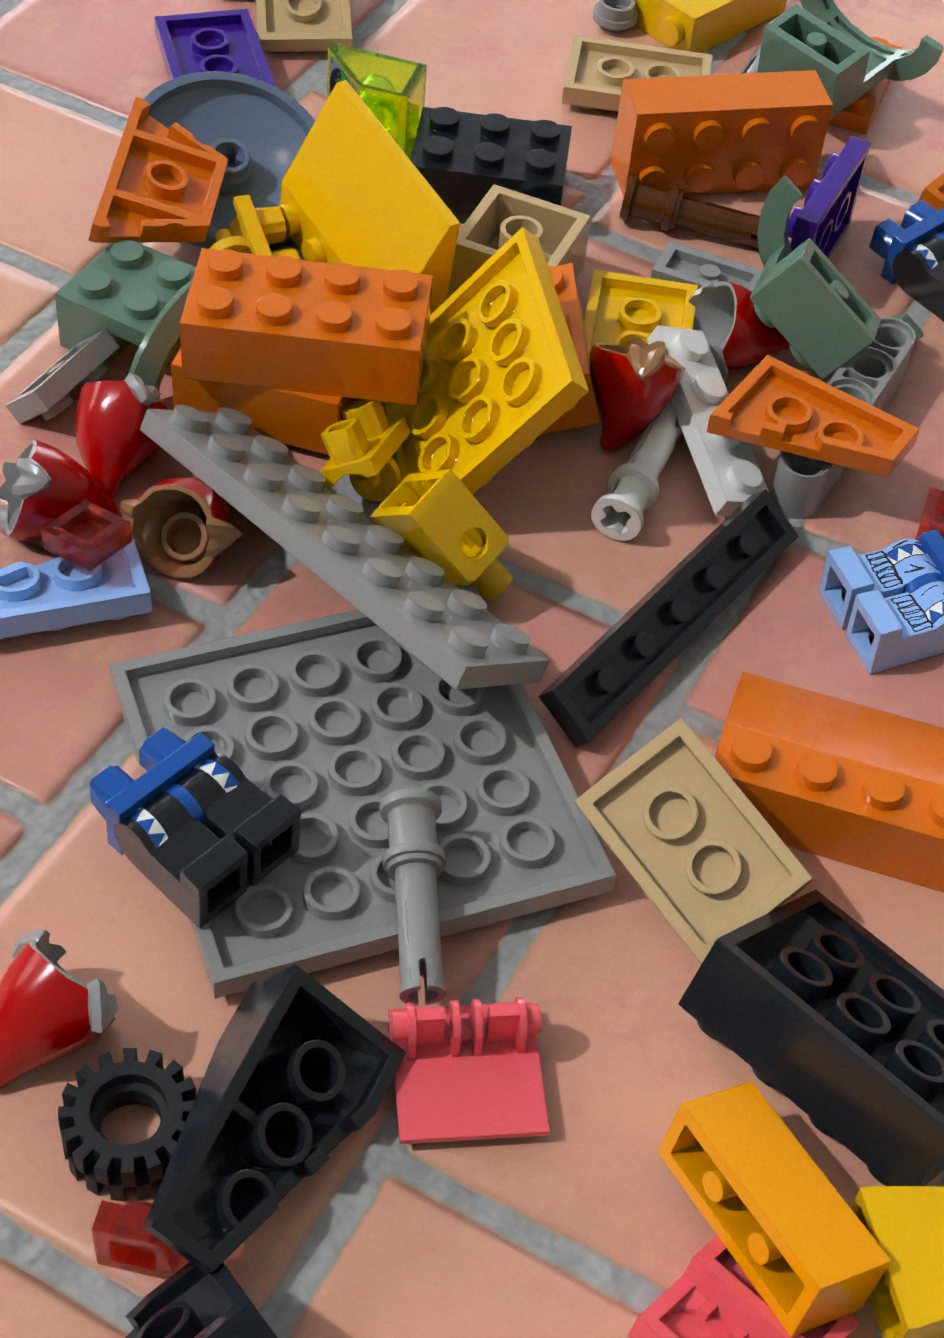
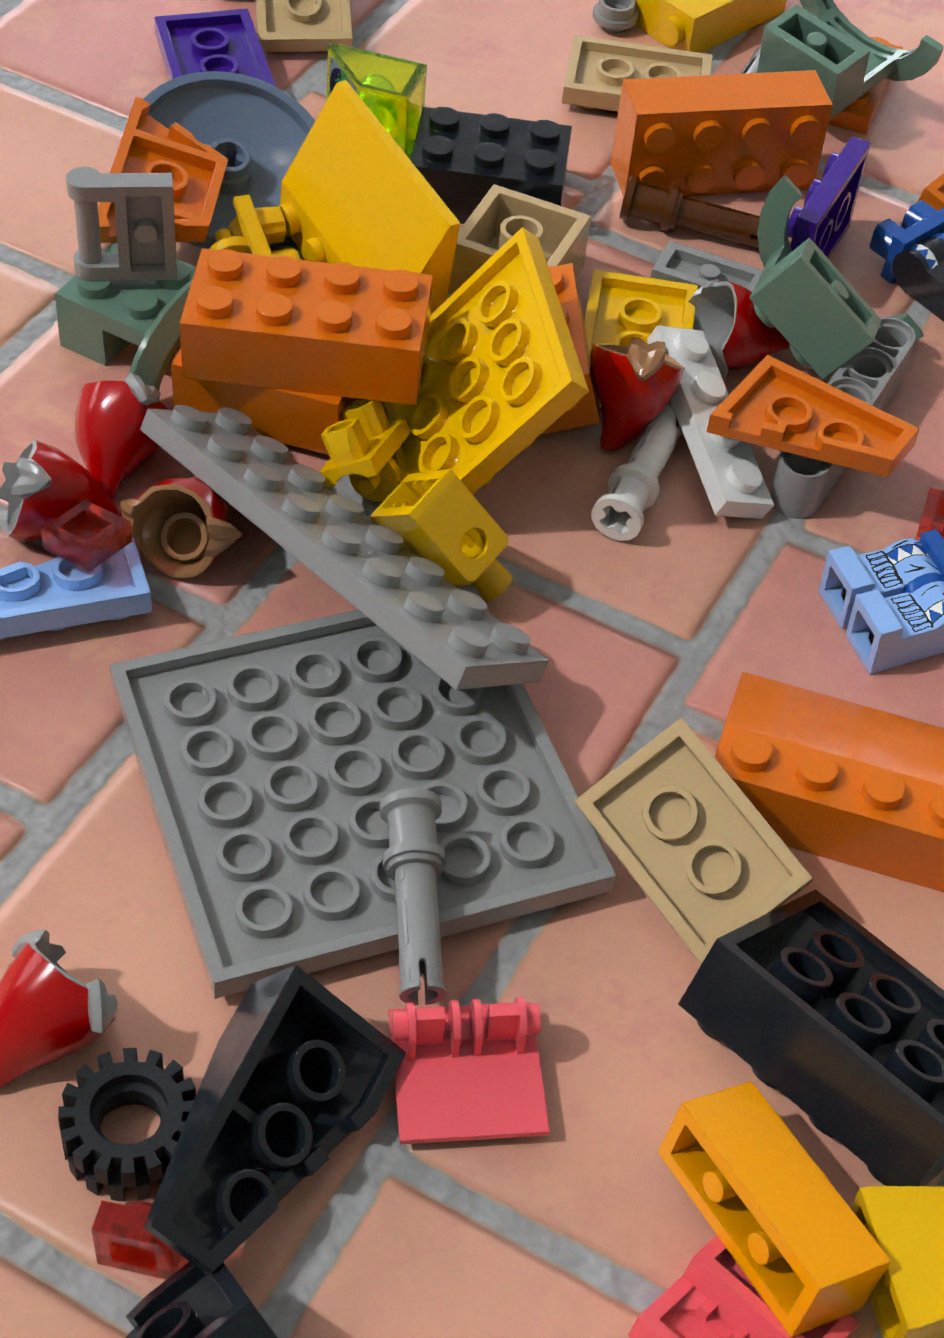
(50, 391): light grey plate -> none
(142, 224): none -> light grey plate
(194, 823): black hips -> none
(667, 619): black plate -> none

